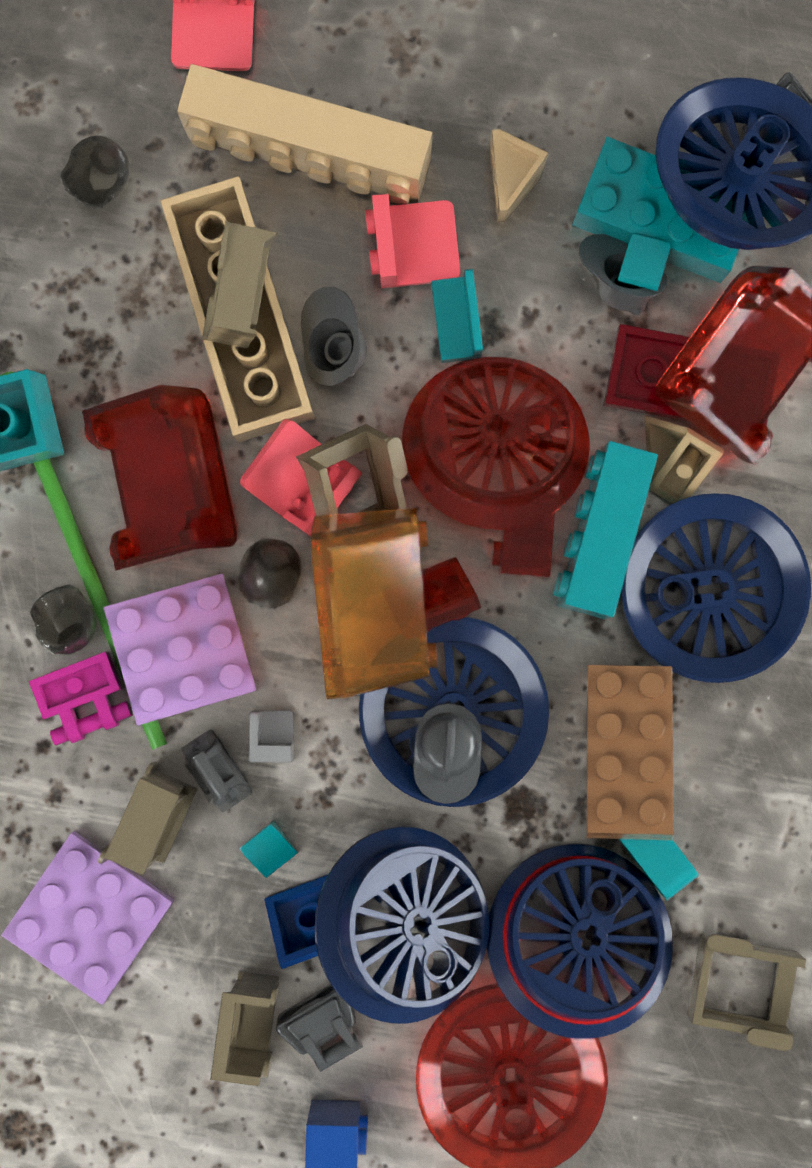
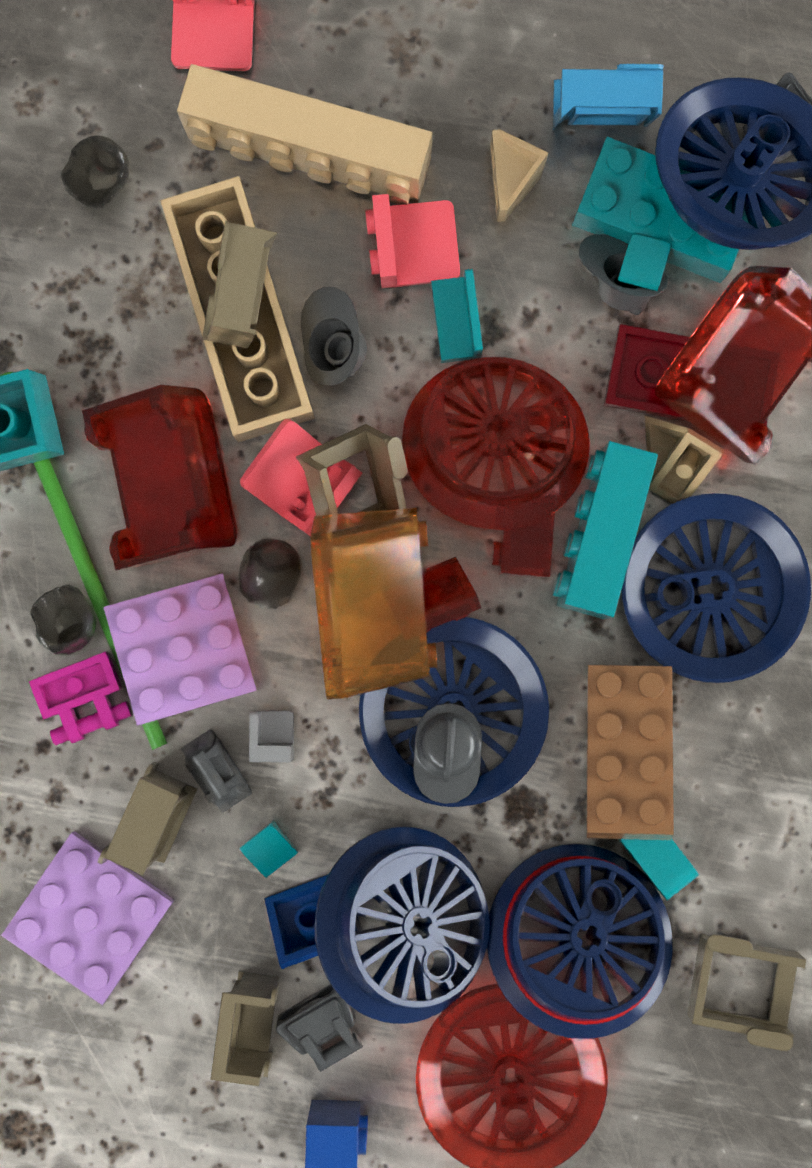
(609, 96): none -> dark azure piece

